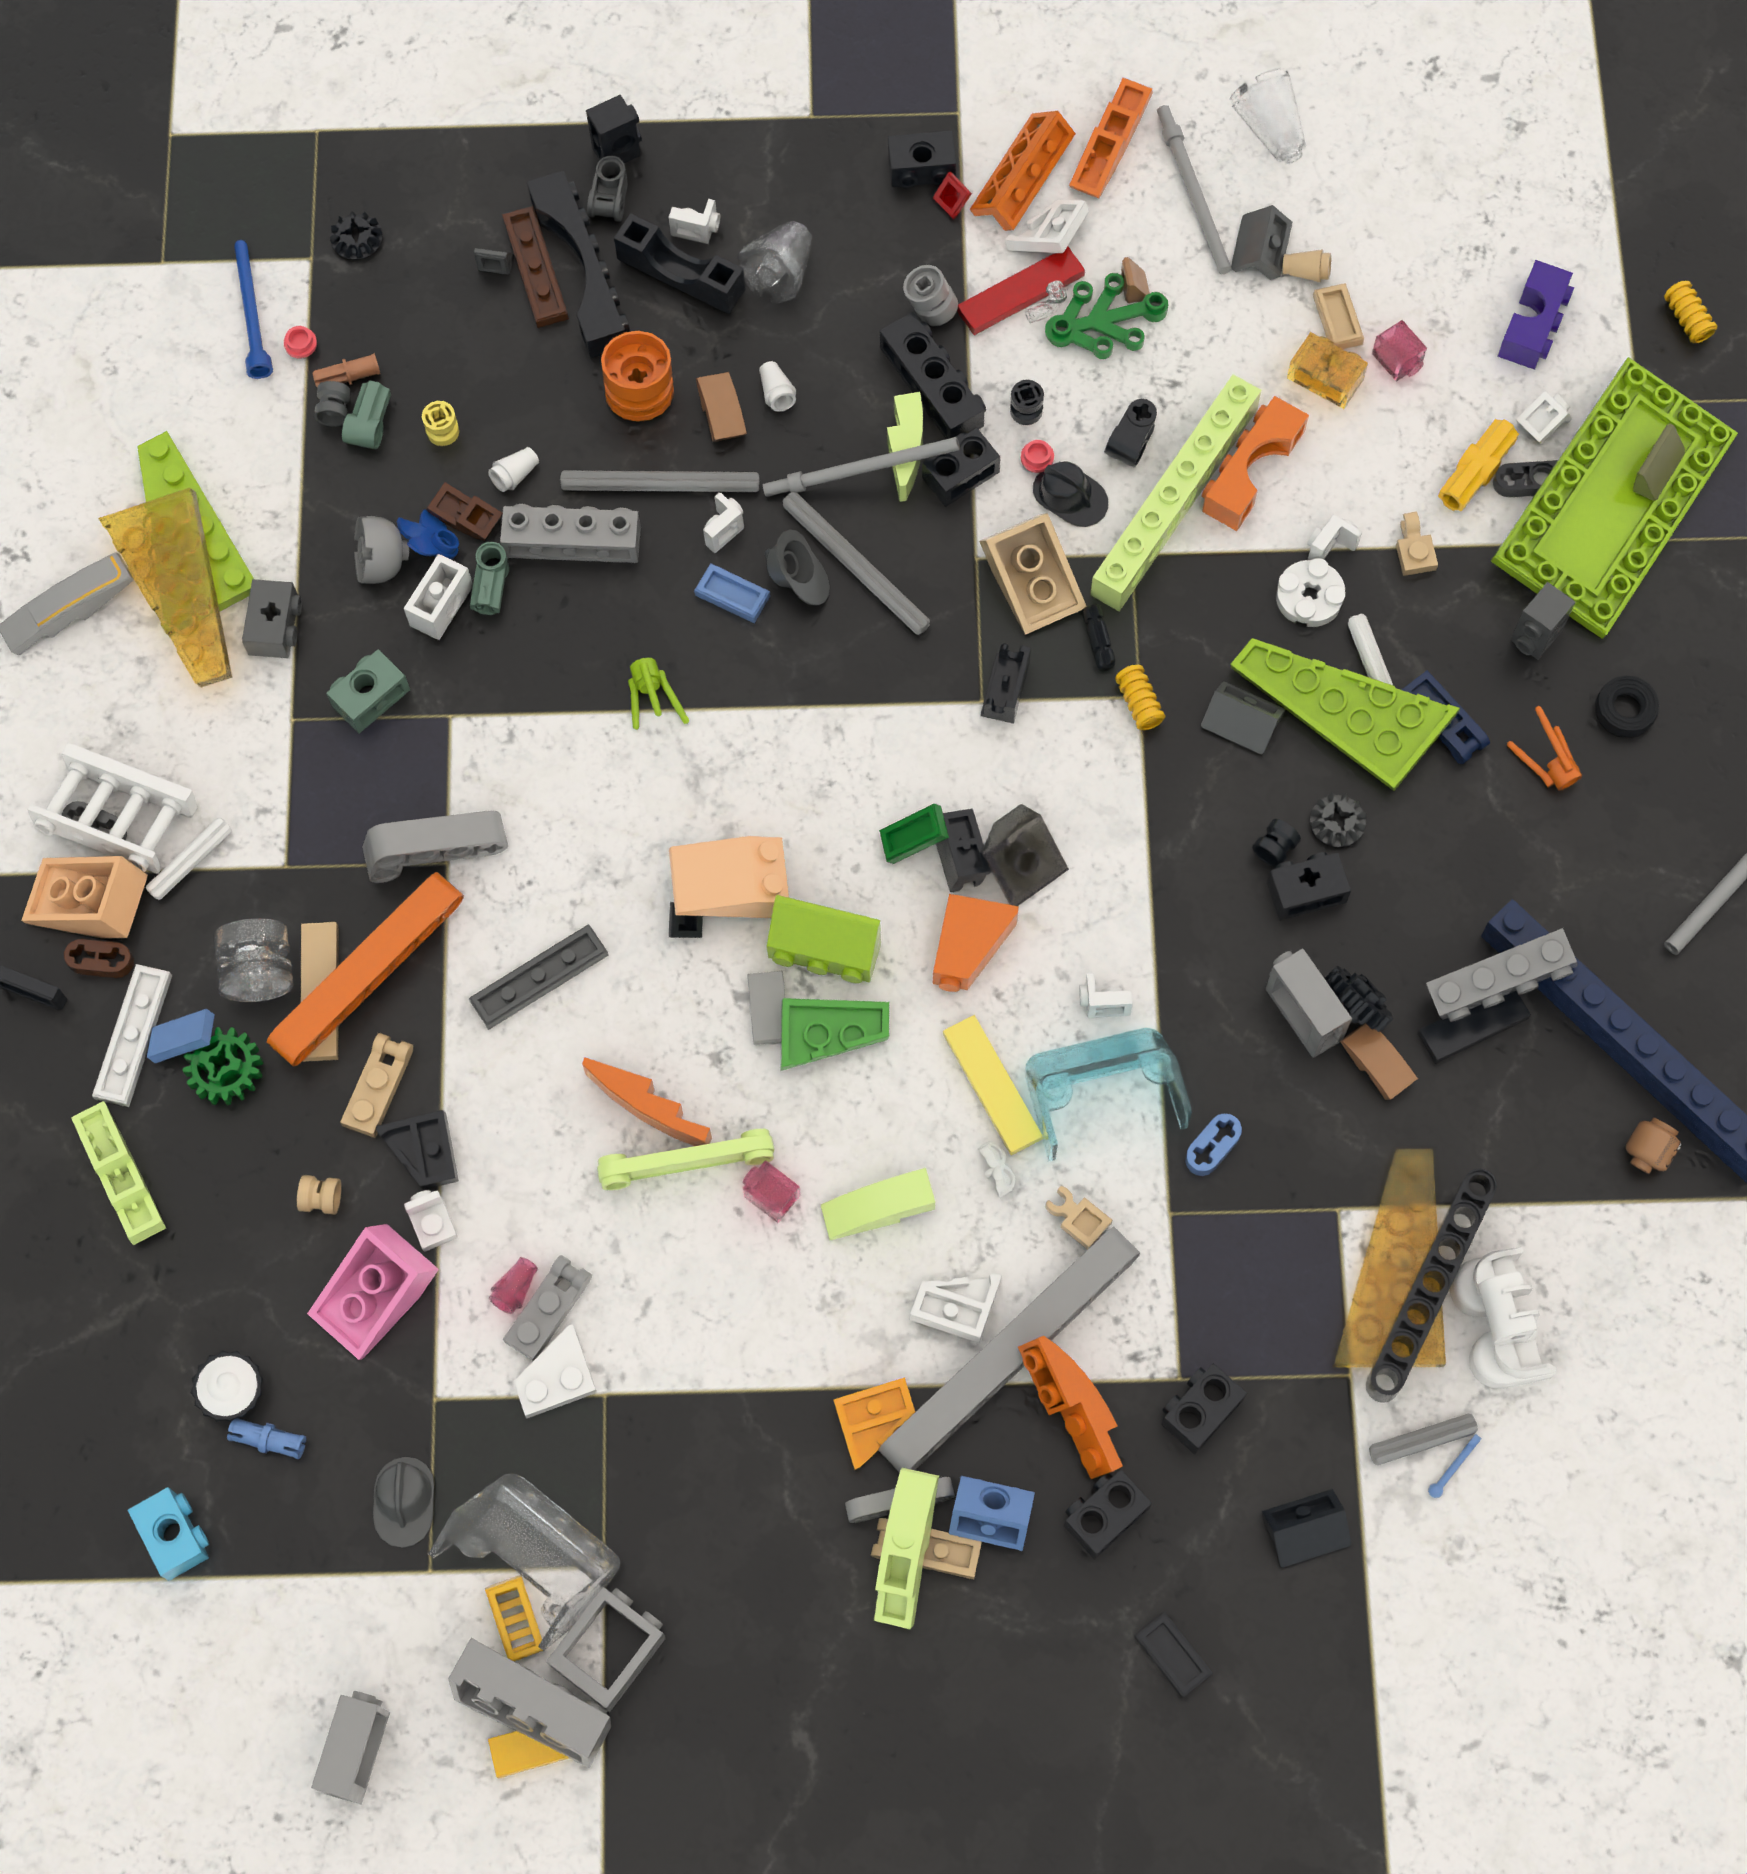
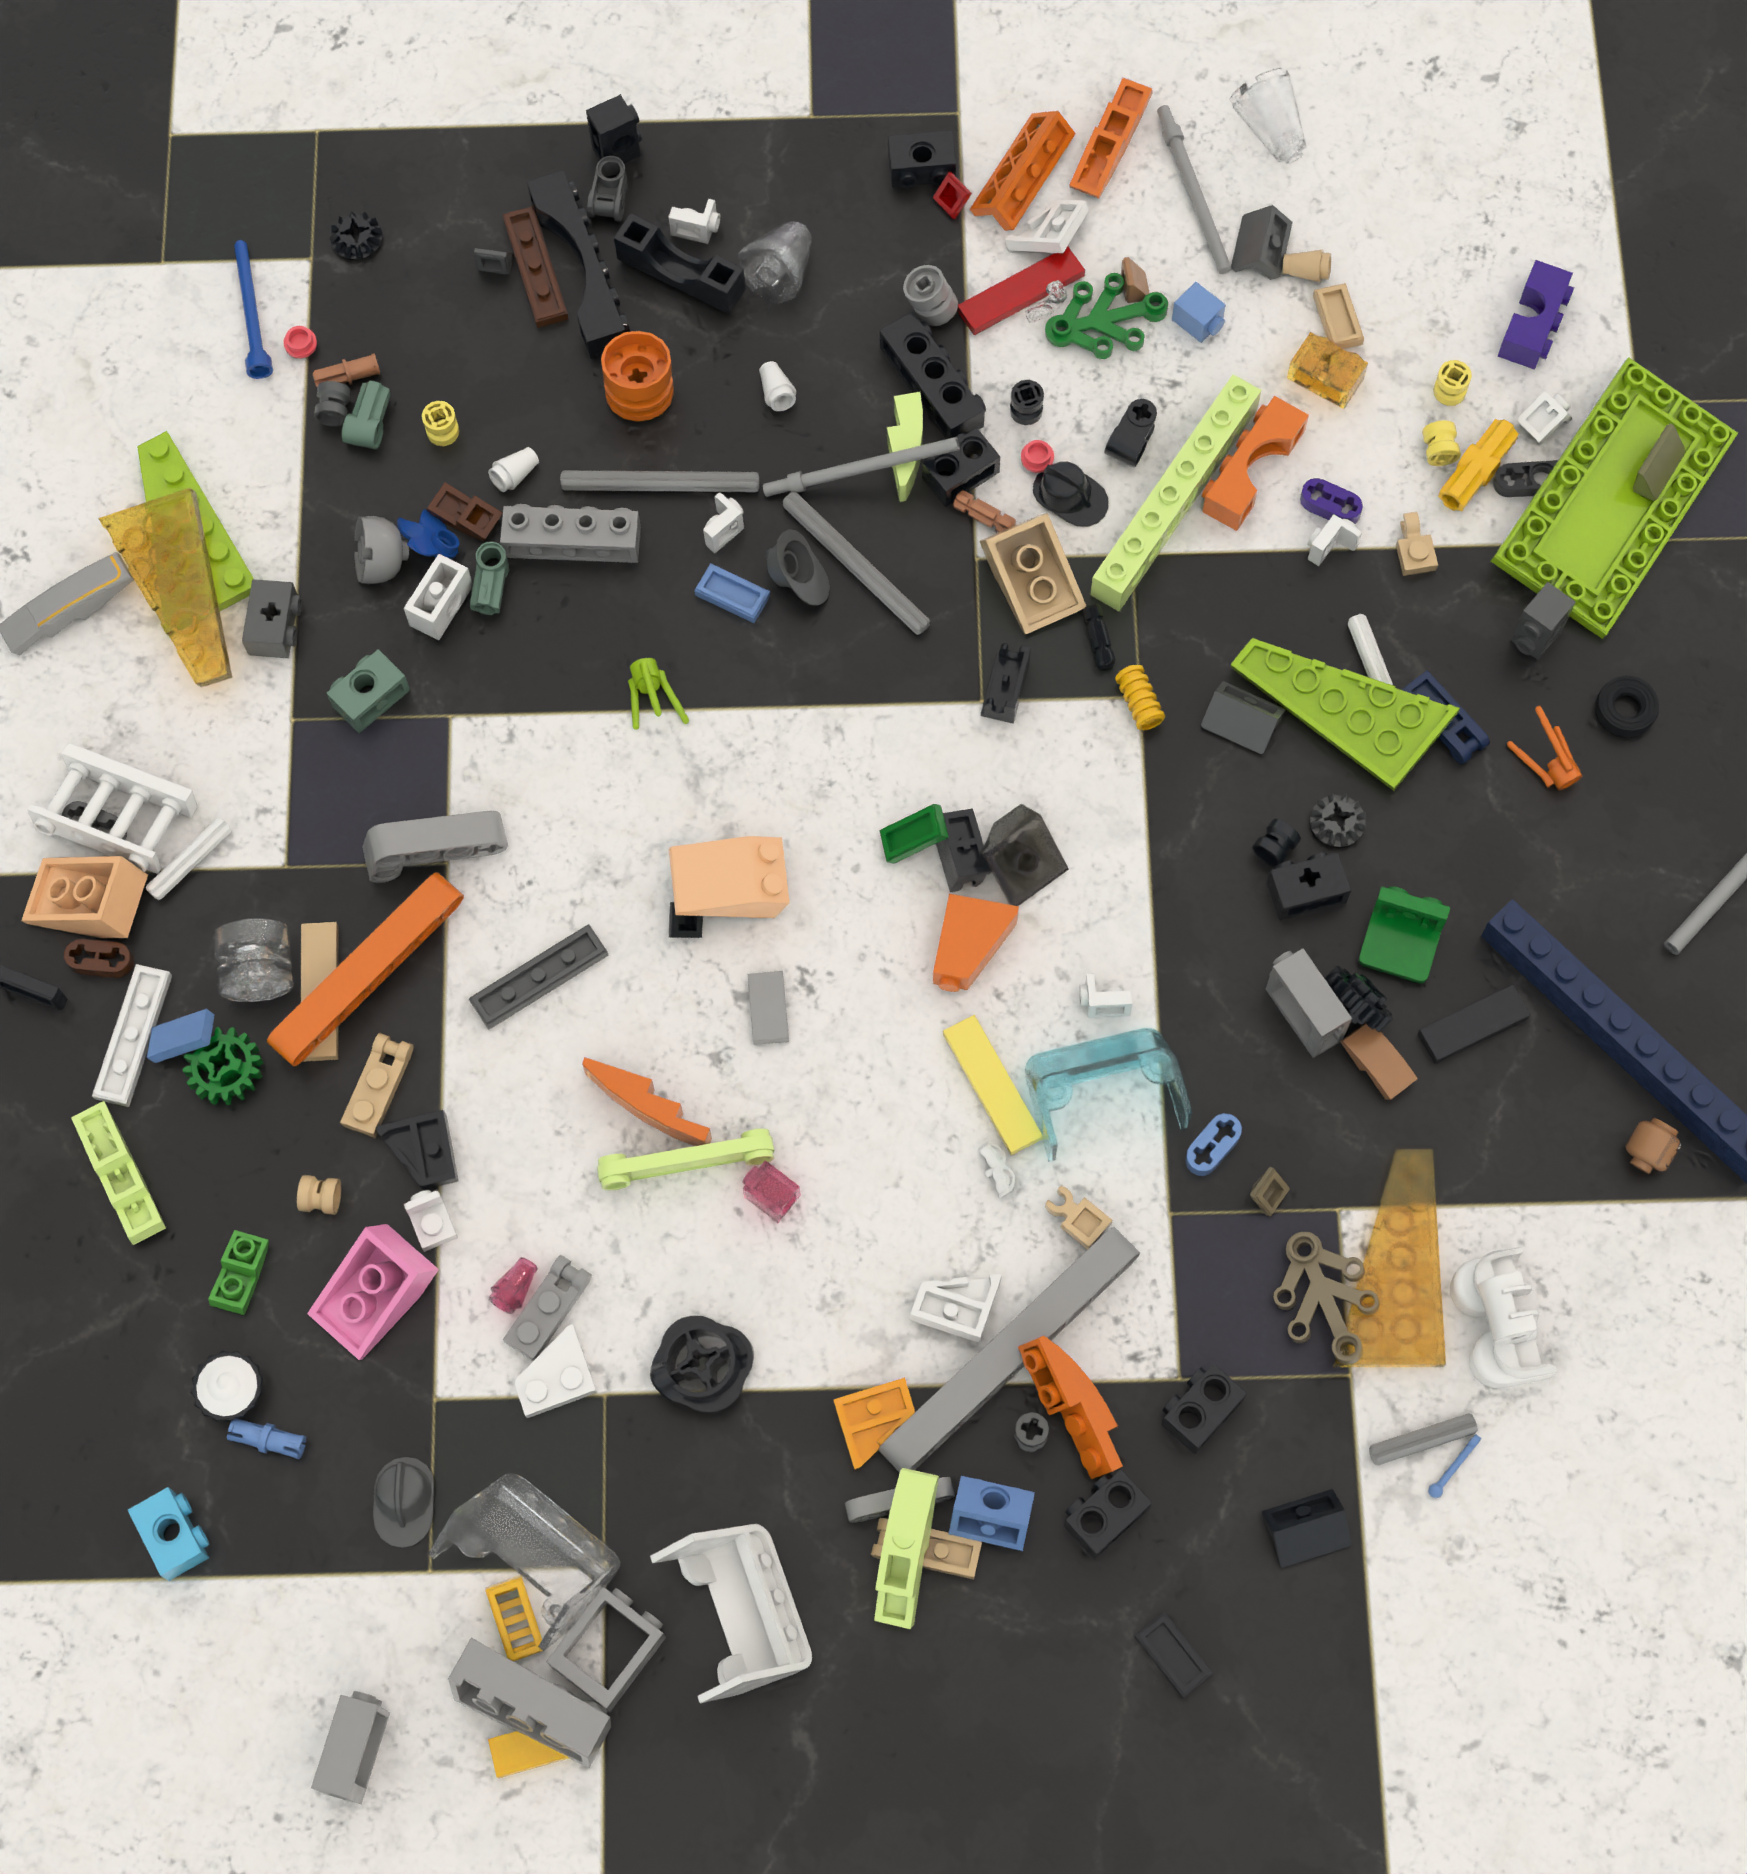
(239, 1272): none -> bright green slope
(718, 1395): none -> black piece
(721, 406): medium nougat slope -> none
(750, 1602): none -> white windscreen
(823, 939): lime slope -> none
(829, 1027): bright green wing -> none
(878, 1204): yellowish green slope -> none
(983, 512): none -> nougat axle
(1024, 1424): none -> dark grey bush
(1199, 312): none -> medium blue brick
(1269, 1191): none -> dark tan slope
(1316, 575): white plate -> none
(1322, 1291): none -> dark tan plant
(1331, 501): none -> dark purple beam
(1399, 351): clear pink brick -> none
(1403, 934): none -> green bracket
(1424, 1300): black beam -> none
(1441, 444): none -> light yellow wheel
(1452, 382): none -> light yellow wheel
(1502, 974): light grey brick -> none
(1690, 311): yellow piece -> none

